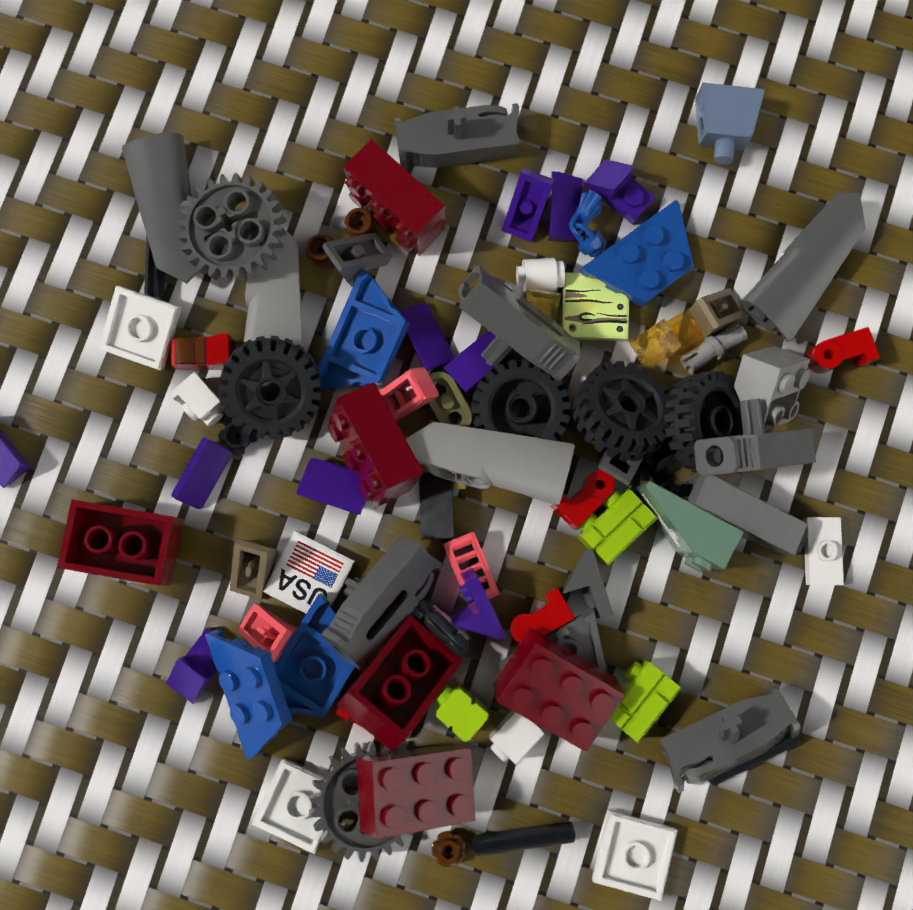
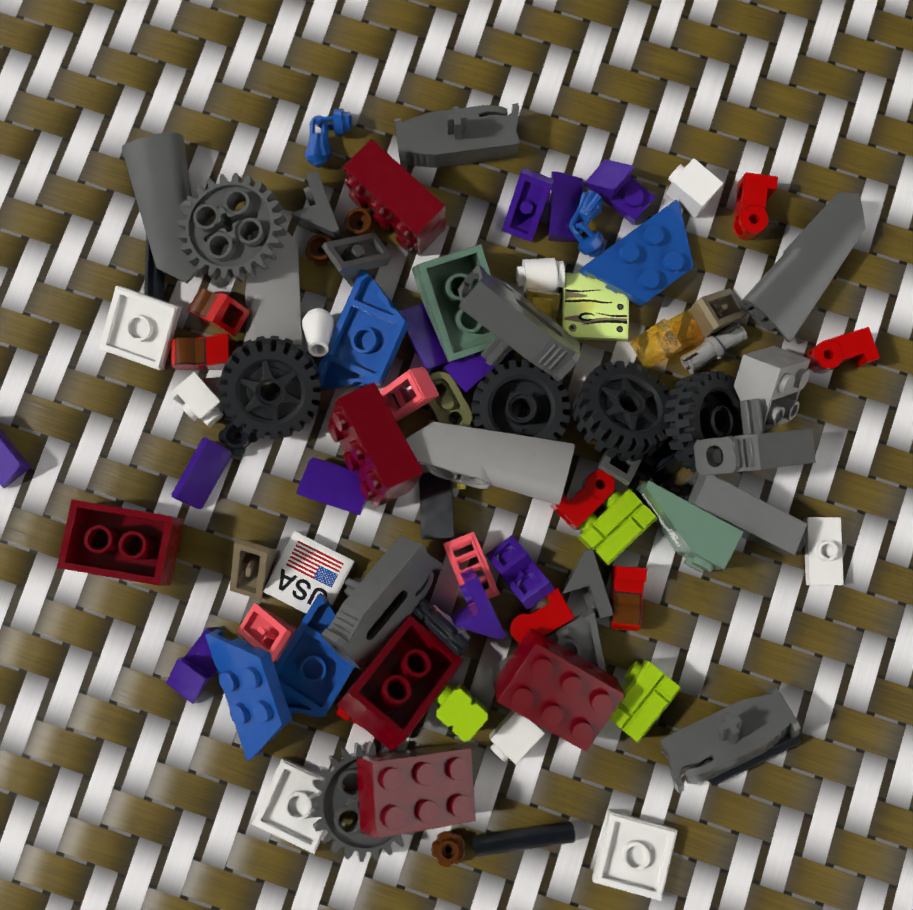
(216, 308): none -> red leg
(318, 147): none -> blue piece
(318, 329): none -> white cone
(319, 216): none -> dark grey slope
(438, 288): none -> sand green slope
(519, 572): none -> dark purple slope
(626, 597): none -> leg
(693, 187): none -> white brick
(726, 118): sand blue torso -> none
(750, 204): none -> red leg

